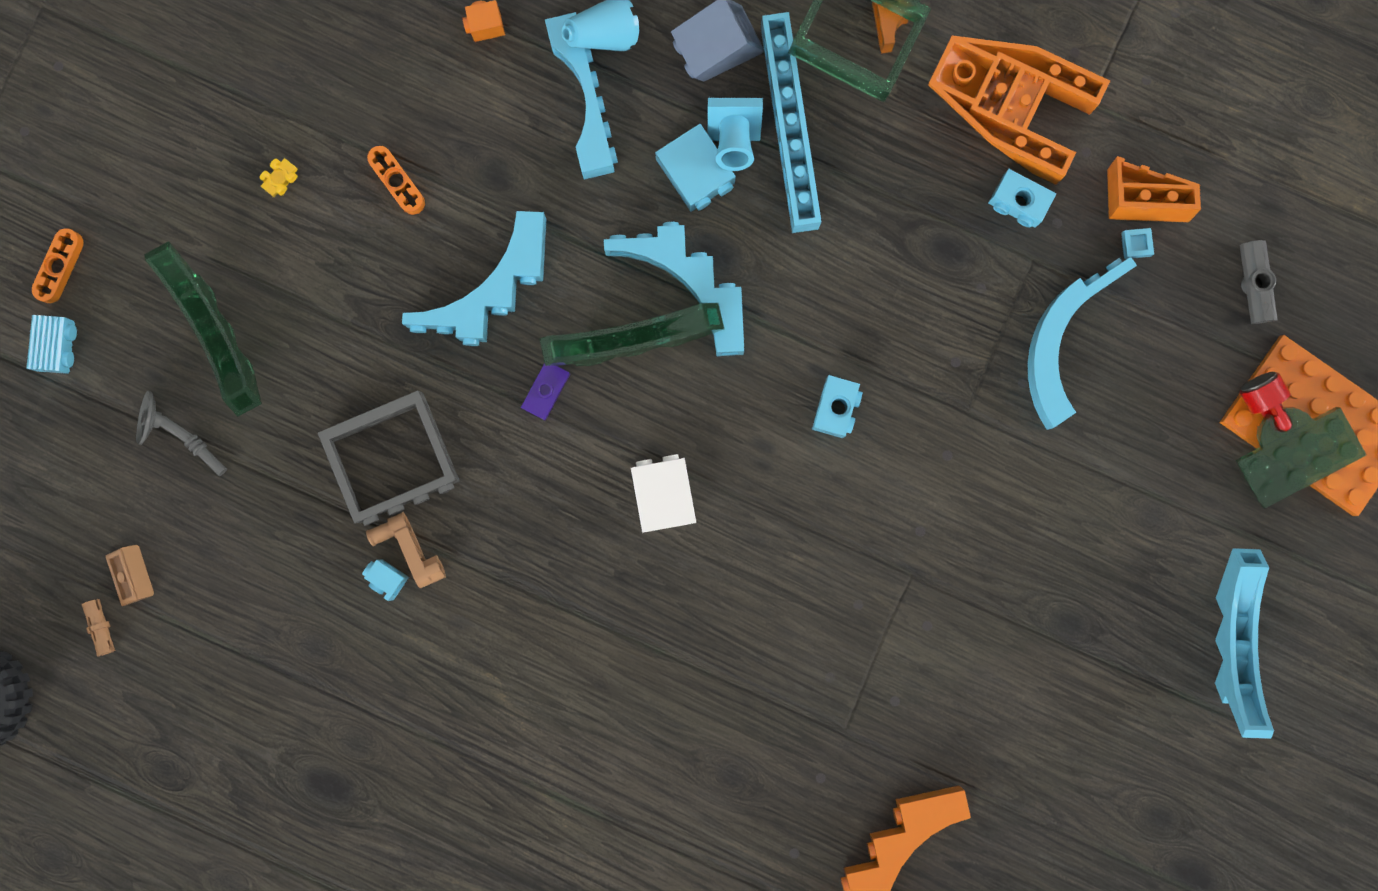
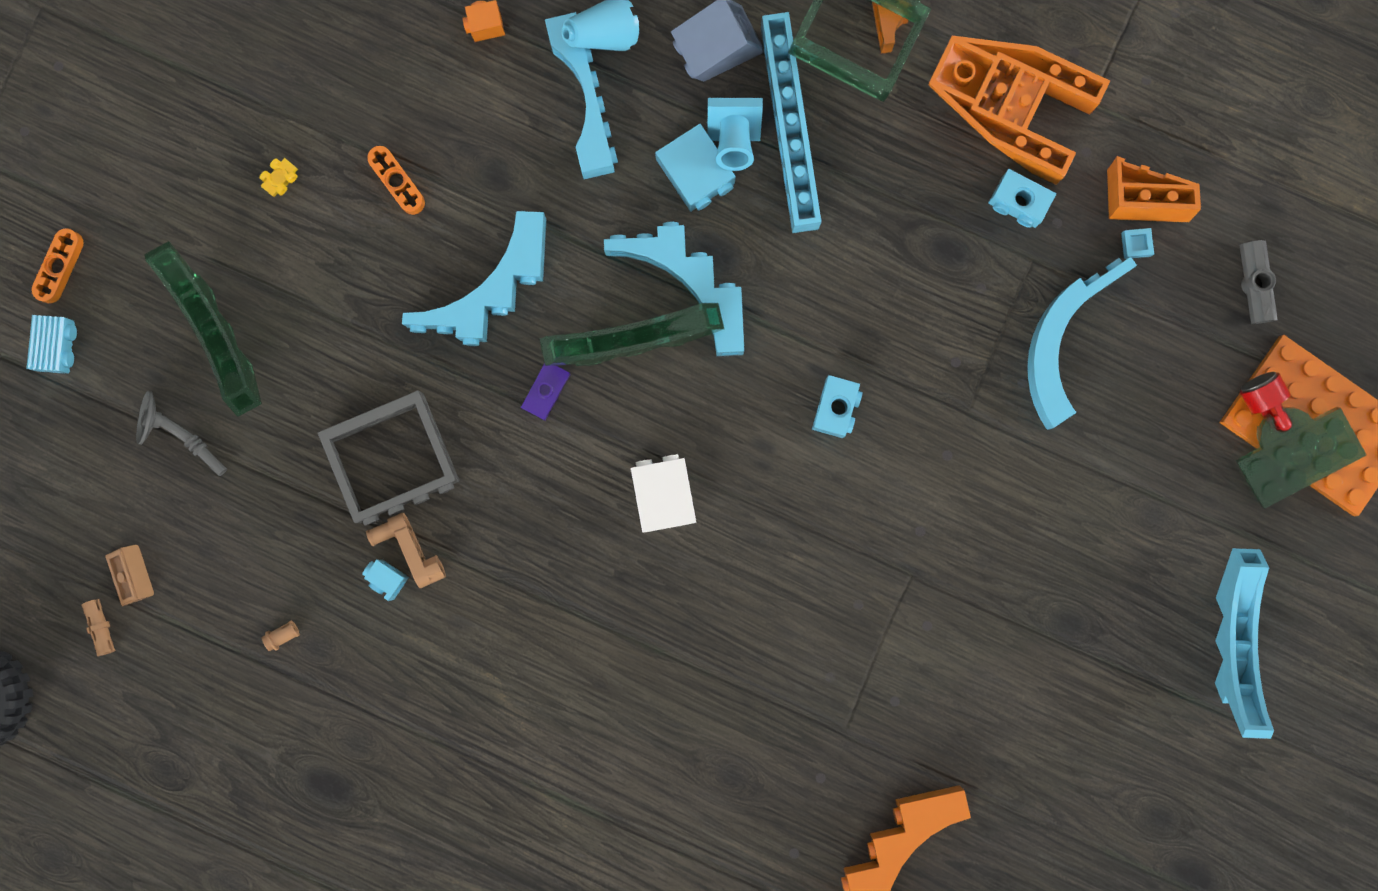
(279, 636): none -> medium nougat pin

